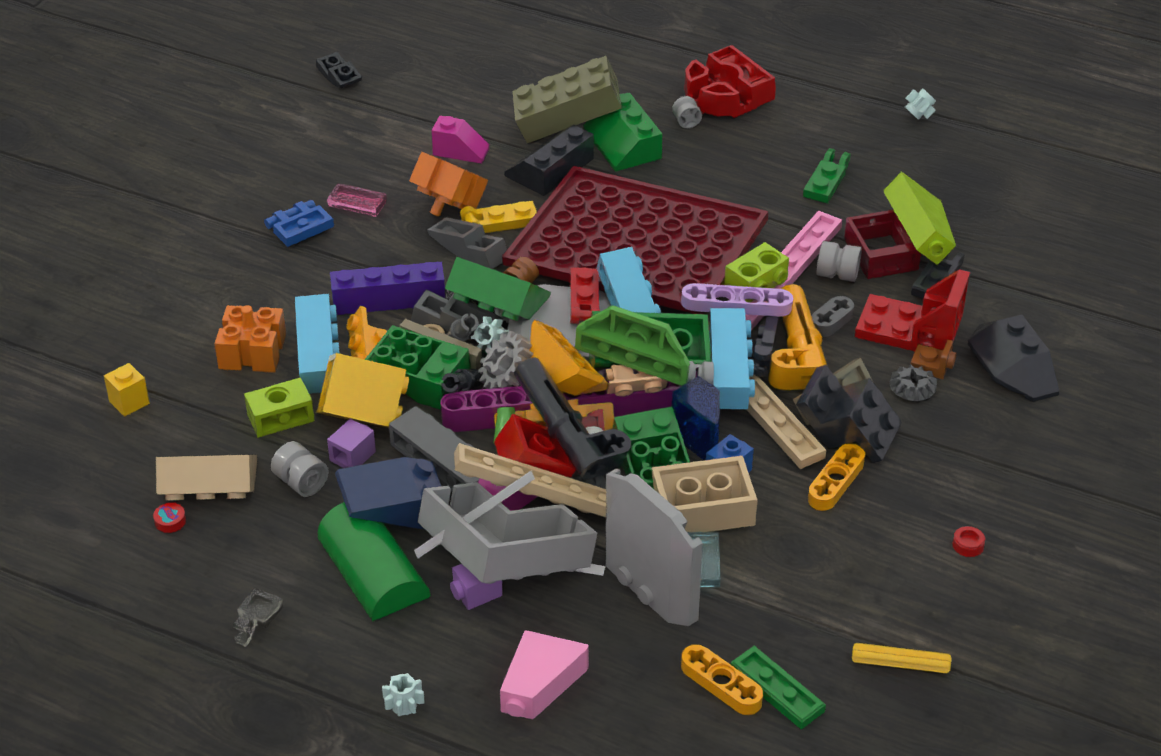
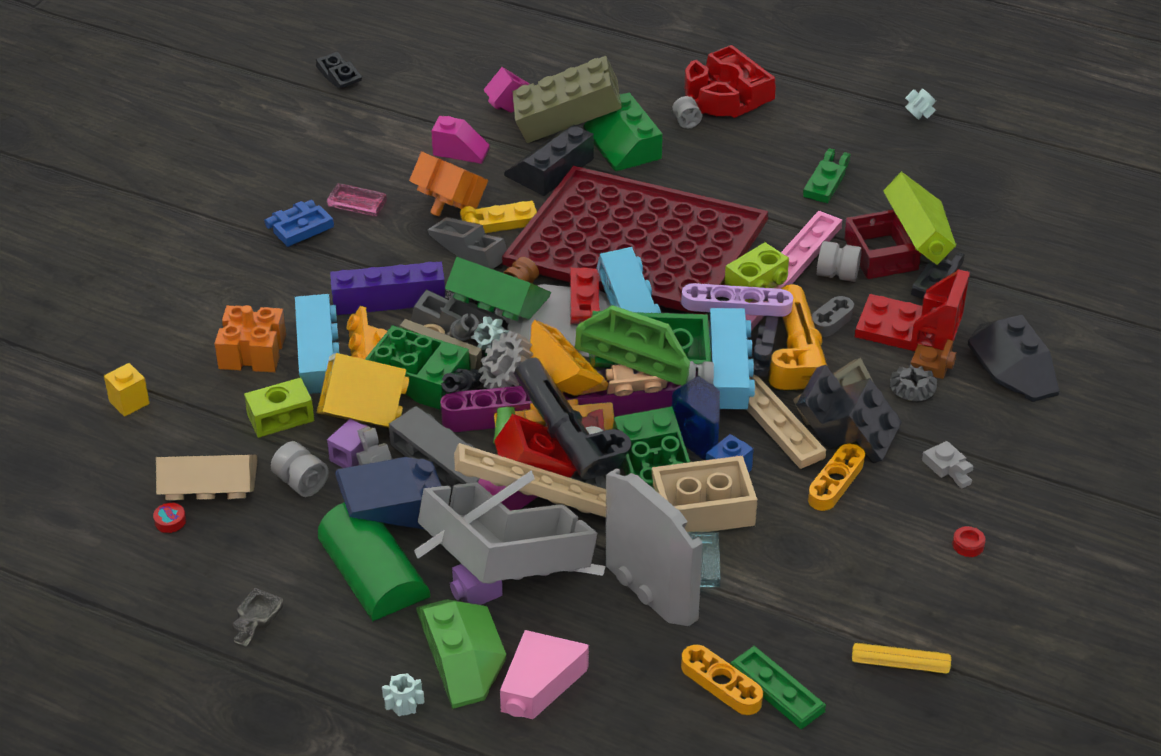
(372, 451): none -> light grey plate
(463, 648): none -> bright green wedge
(501, 89): none -> dark pink slope
(946, 460): none -> light grey plate

